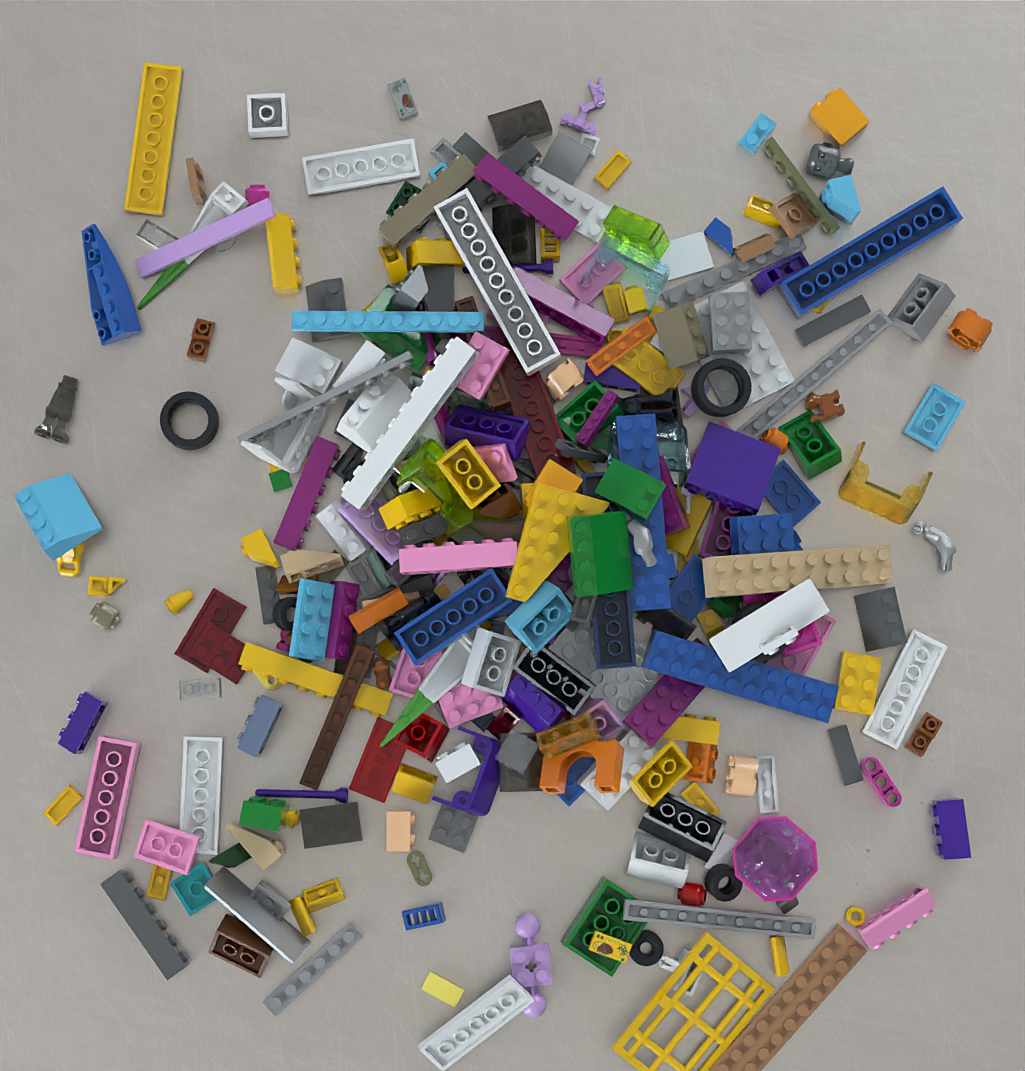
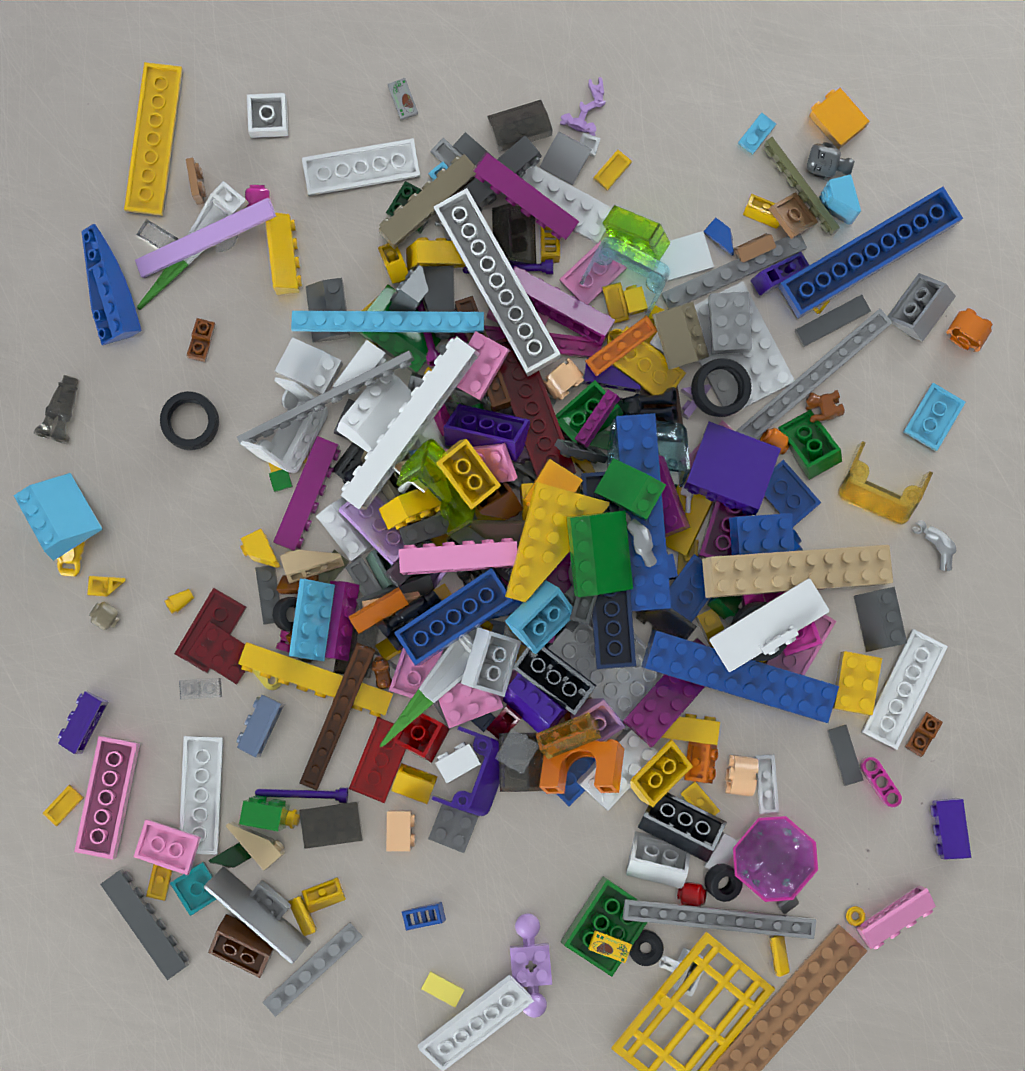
(415, 871): olive beam -> none

